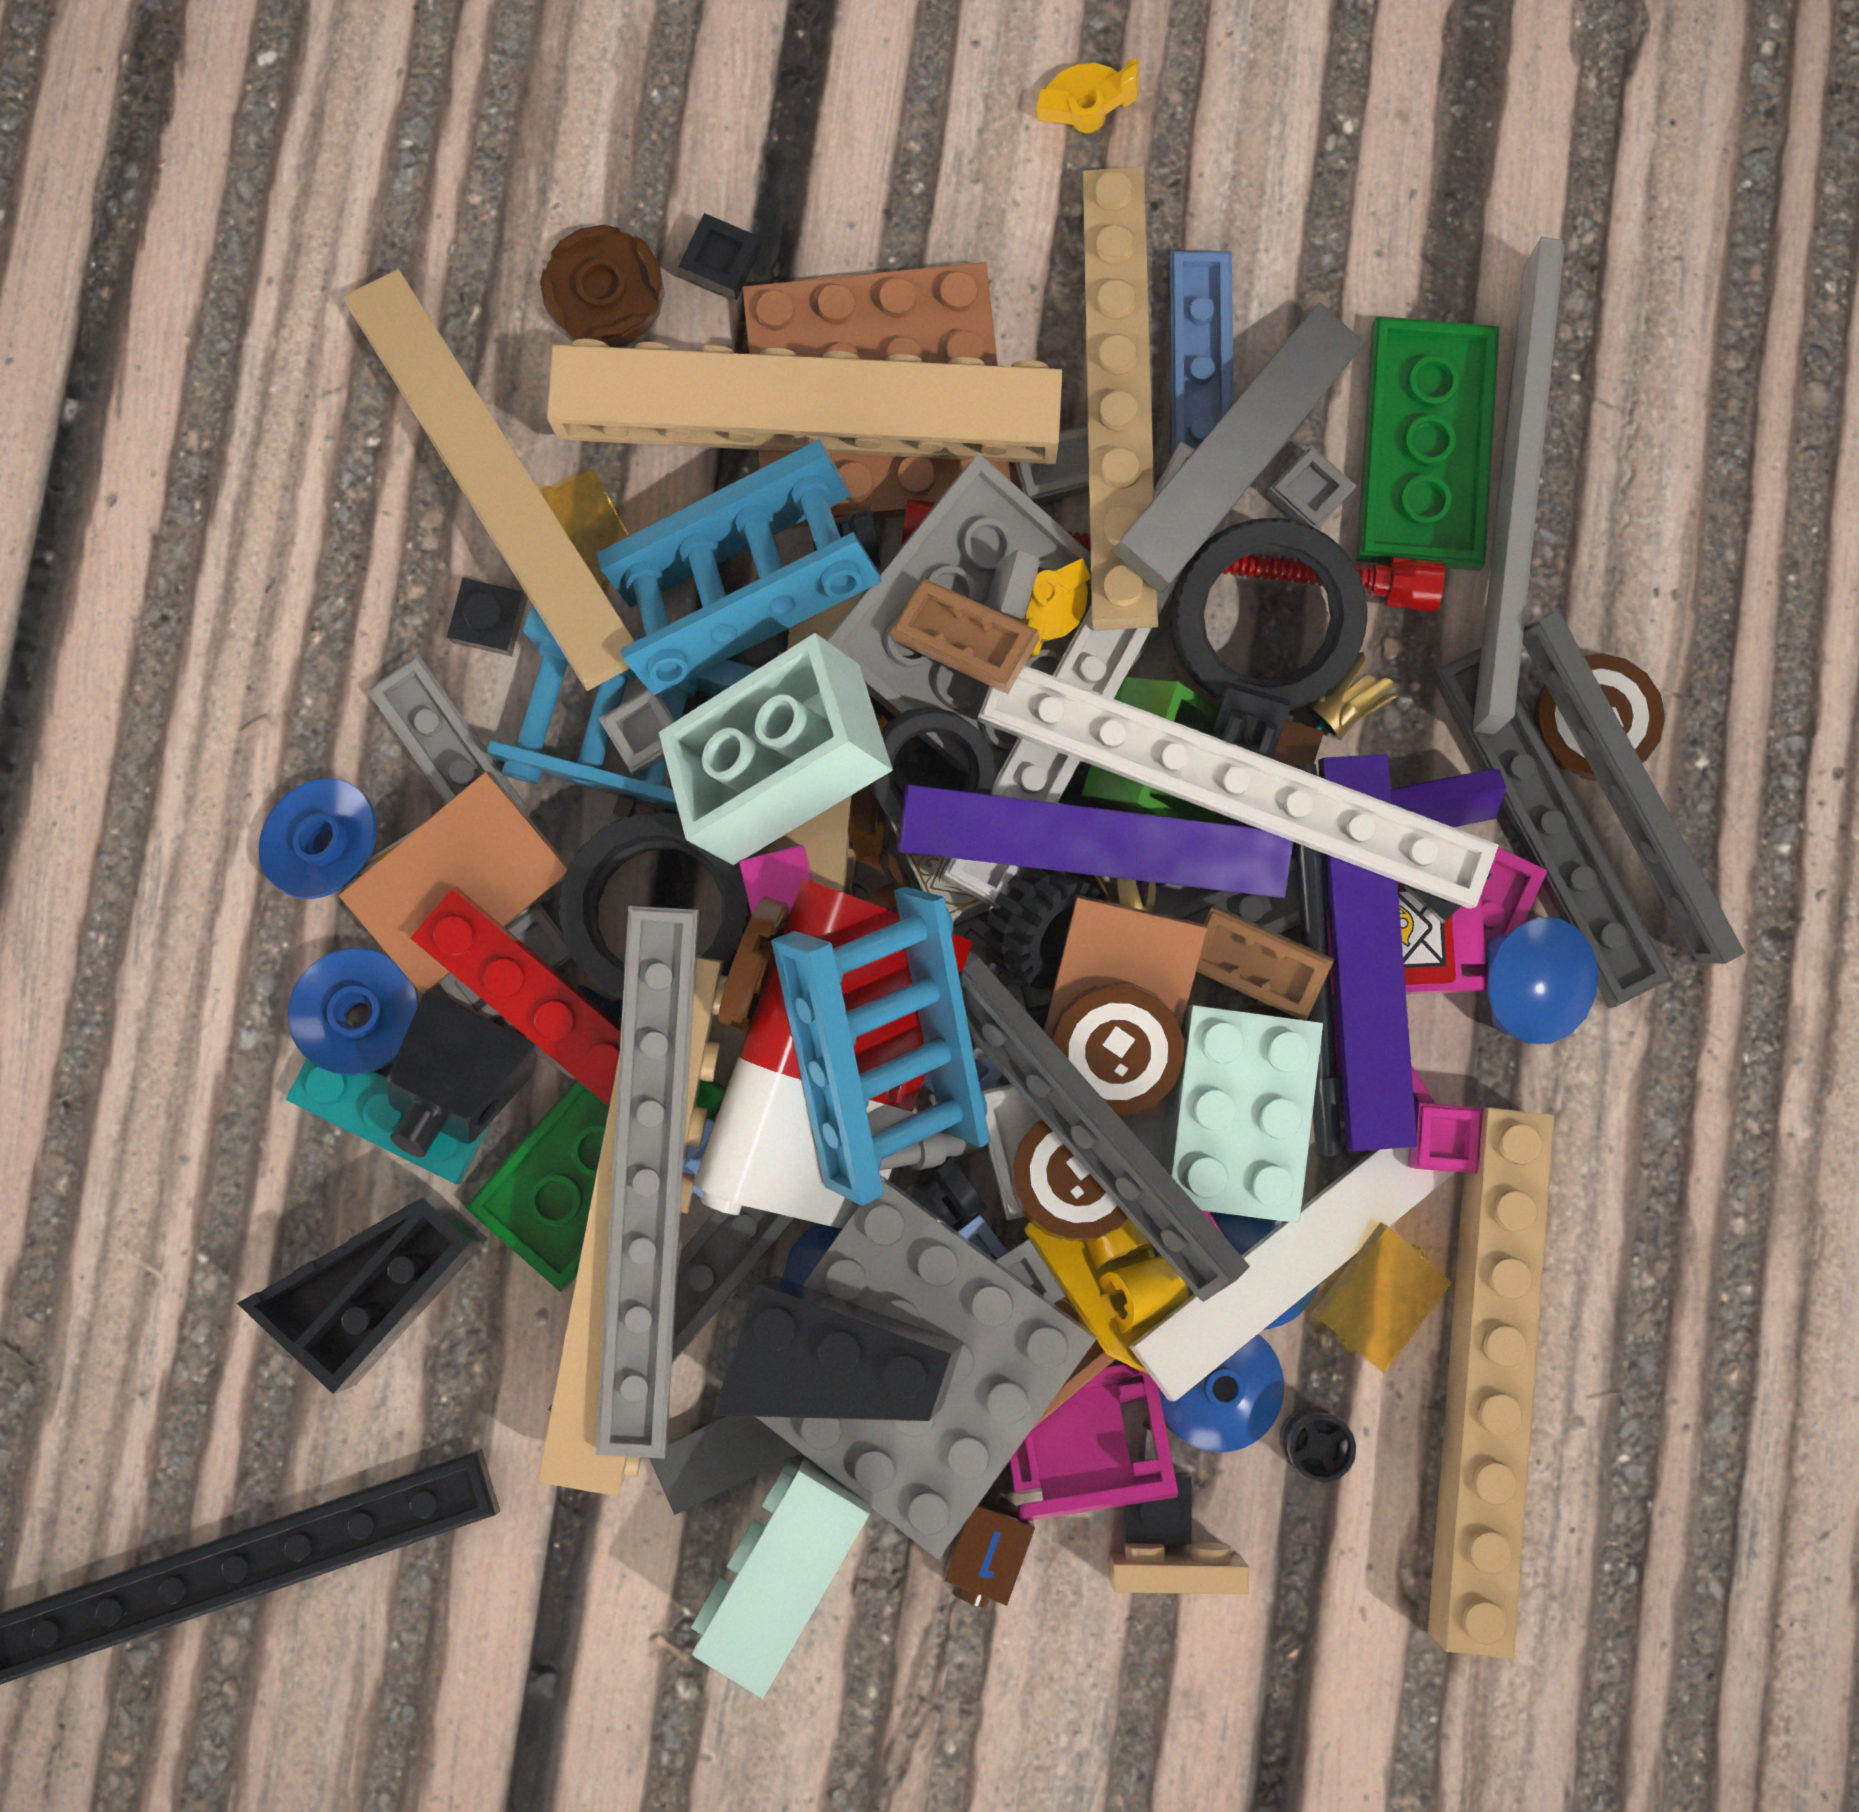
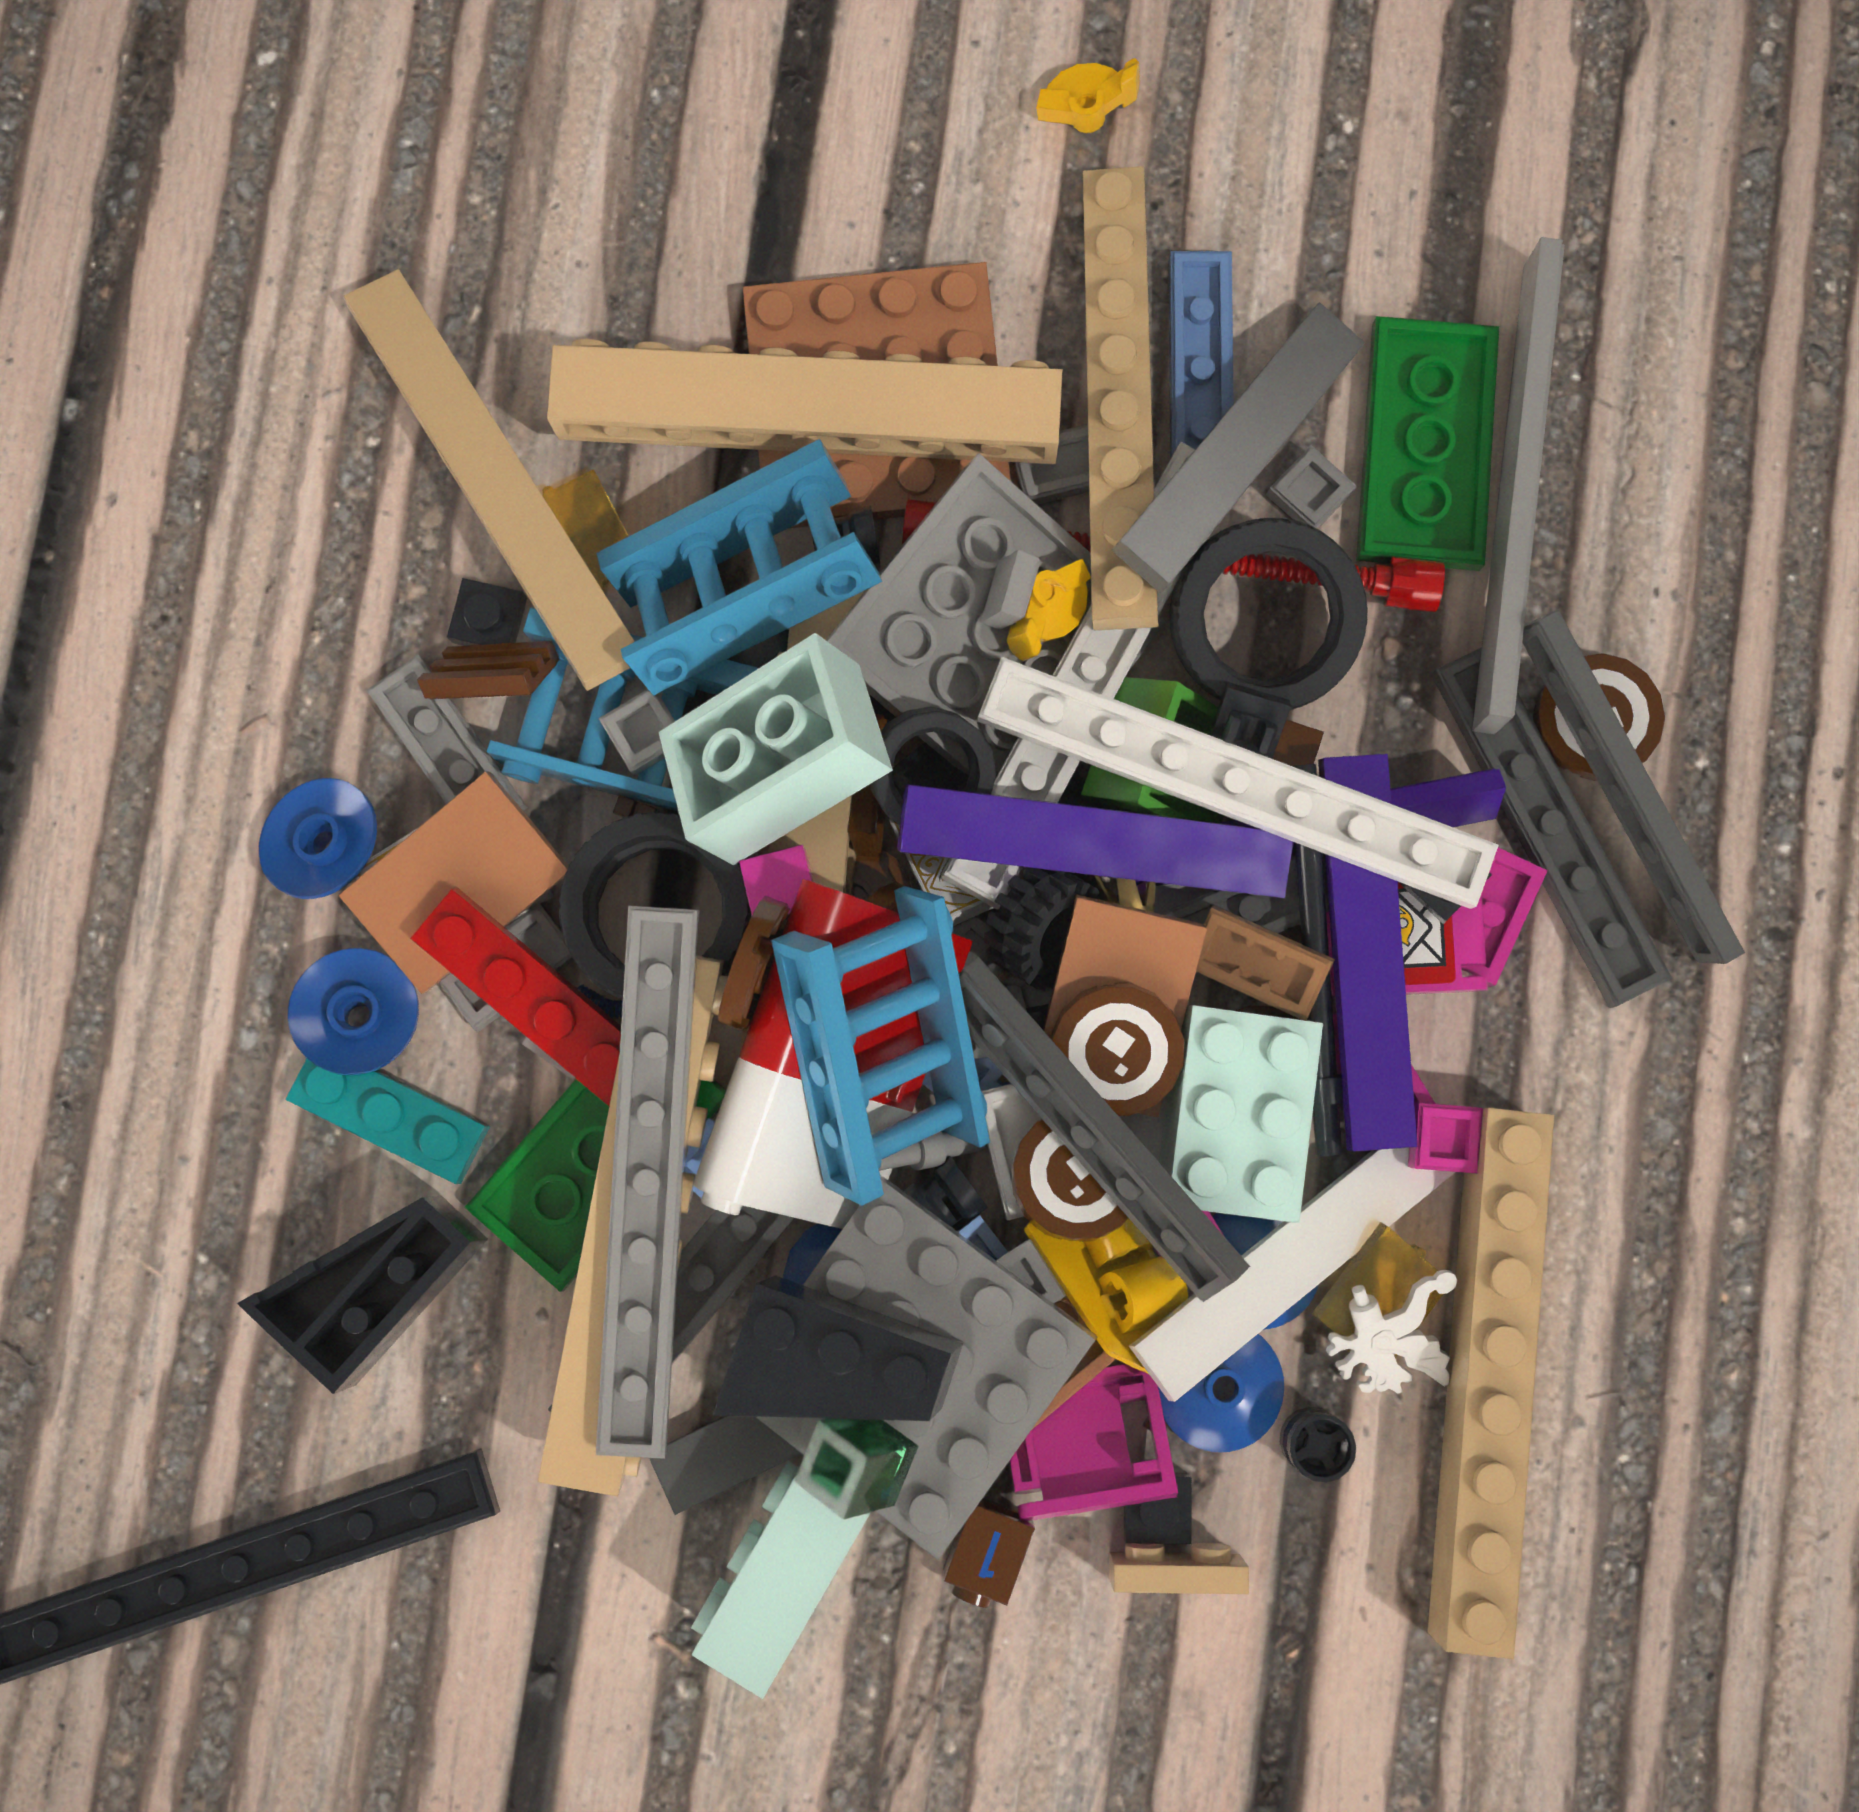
(453, 1074): black torso -> none
(489, 670): none -> reddish brown tile
(602, 286): reddish brown tile -> none
(720, 256): black plate -> none
(856, 1465): none -> clear green brick
(965, 635): medium nougat plate -> none
(1346, 705): pearl gold piece -> none
(1381, 1337): none -> white piece
(1541, 980): blue dish -> none

